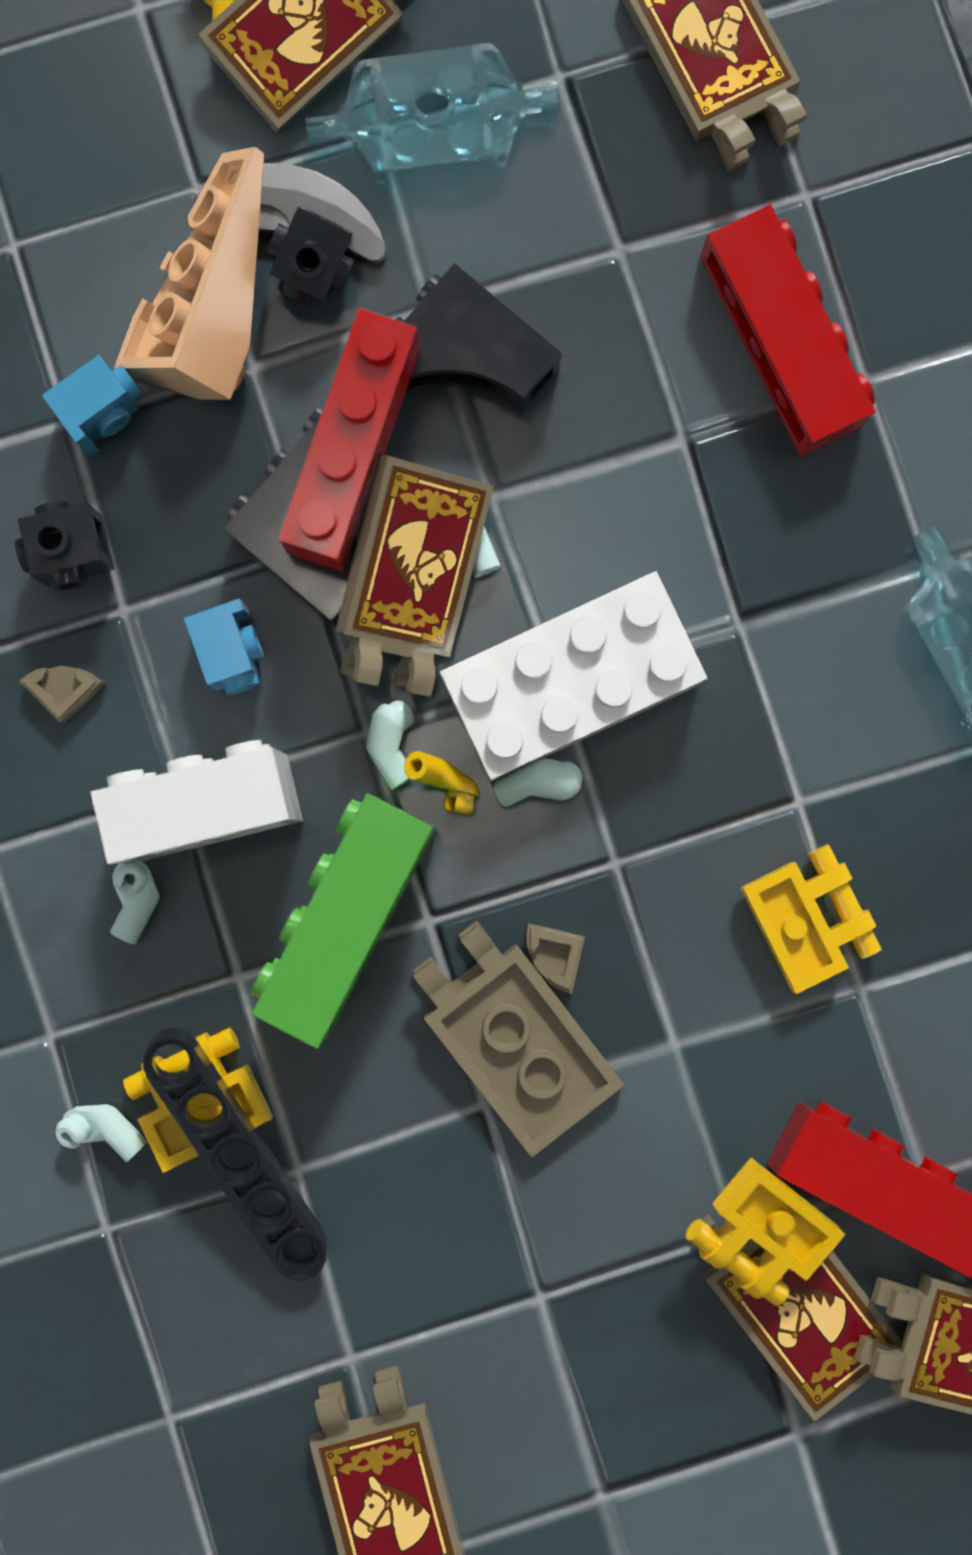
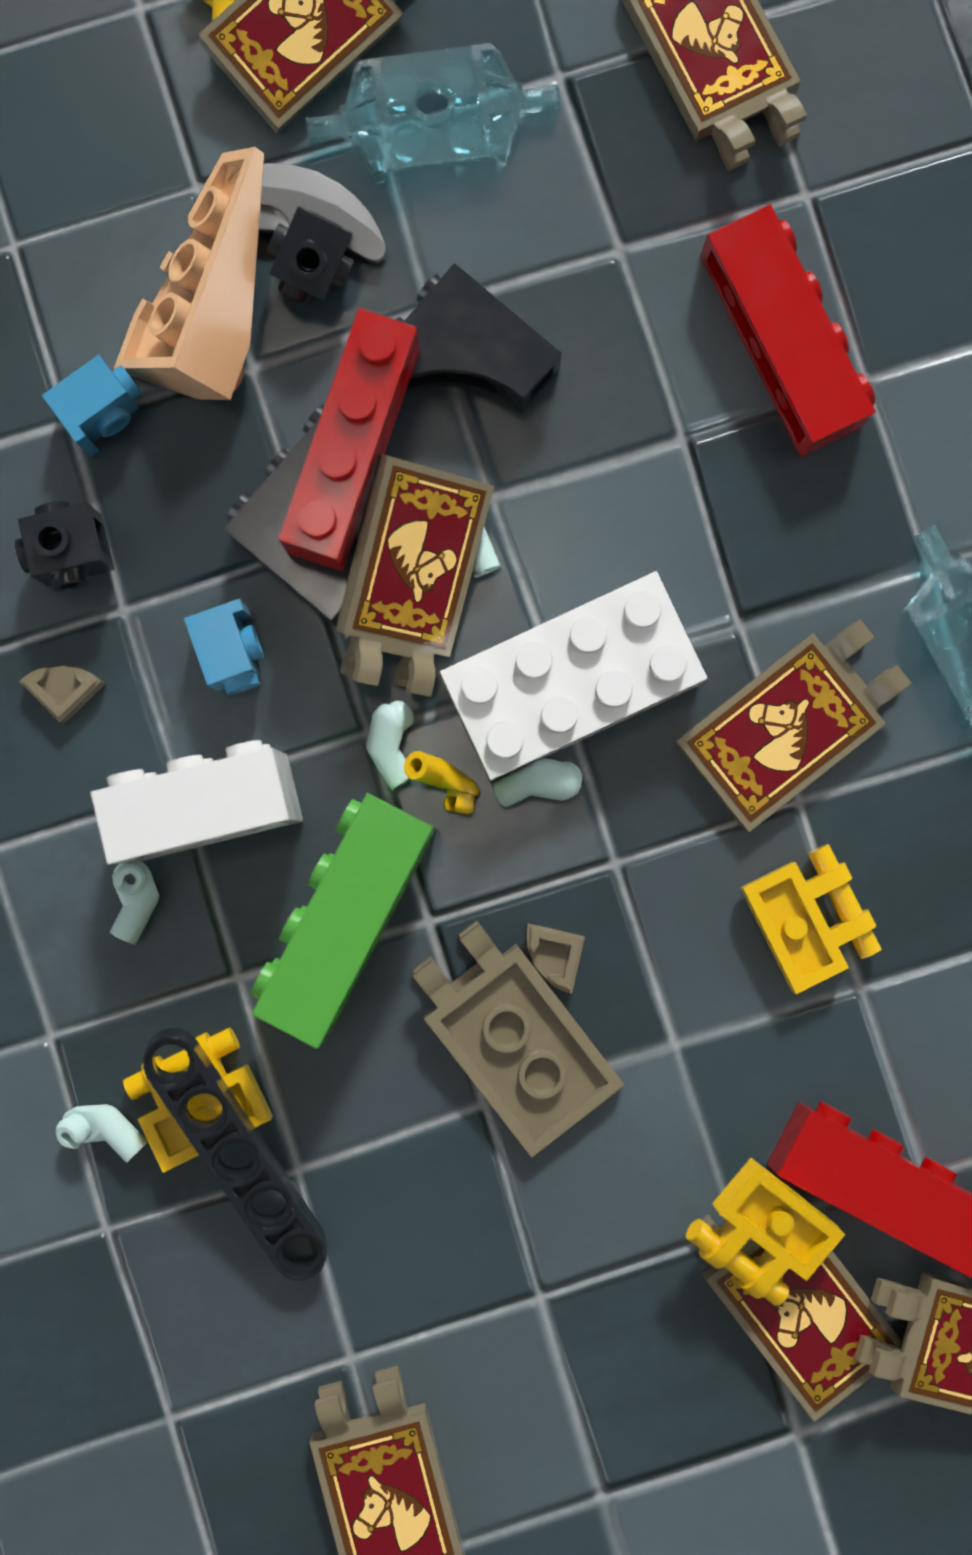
(789, 725): none -> tile

